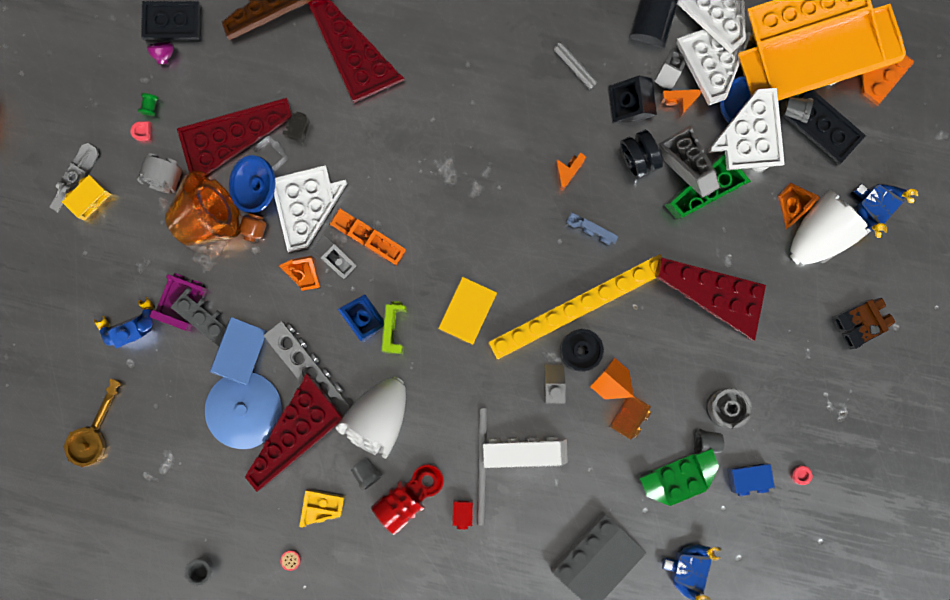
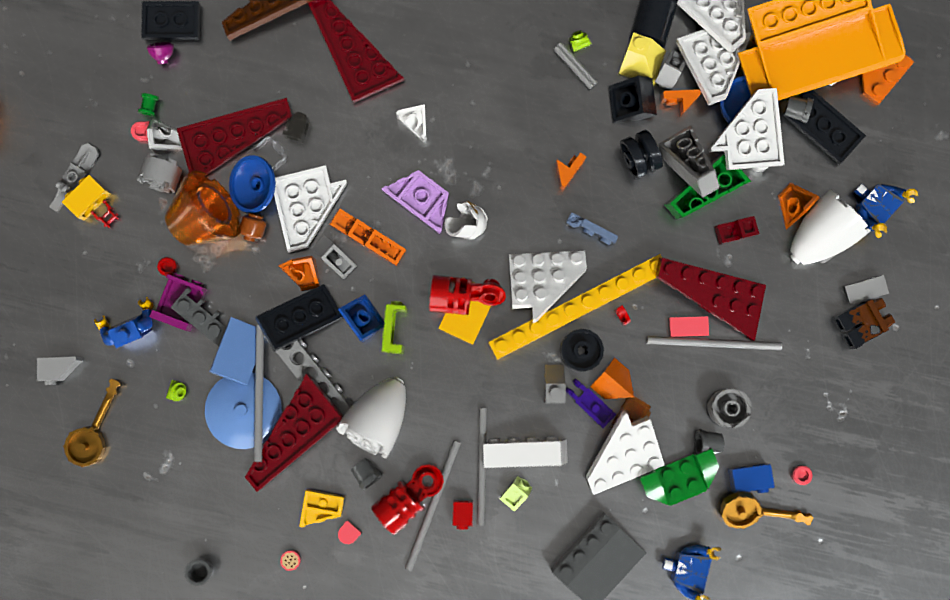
(56, 368): none -> light grey slope
(99, 218): none -> red piece
(162, 138): none -> white slope
(167, 266): none -> red tile
(176, 391): none -> lime plate
(259, 395): none -> light grey piece
(298, 317): none -> black plate
(348, 533): none -> coral tile
(415, 120): none -> white slope
(421, 198): none -> lavender wing
(431, 508): none -> light grey piece
(455, 293): none -> red cylinder
(470, 223): none -> white helmet
(516, 493): none -> yellowish green bracket
(543, 278): none -> white wing
(579, 40): none -> lime plate
(592, 404): none -> dark purple hinge
(622, 315): none -> red tile
(626, 454): none -> white wing
(642, 58): none -> light yellow slope
(688, 326): none -> coral tile
(714, 342): none -> light grey piece
(736, 230): none -> dark red slope
(743, 510): none -> pearl gold piece
(866, 289): none -> light grey slope

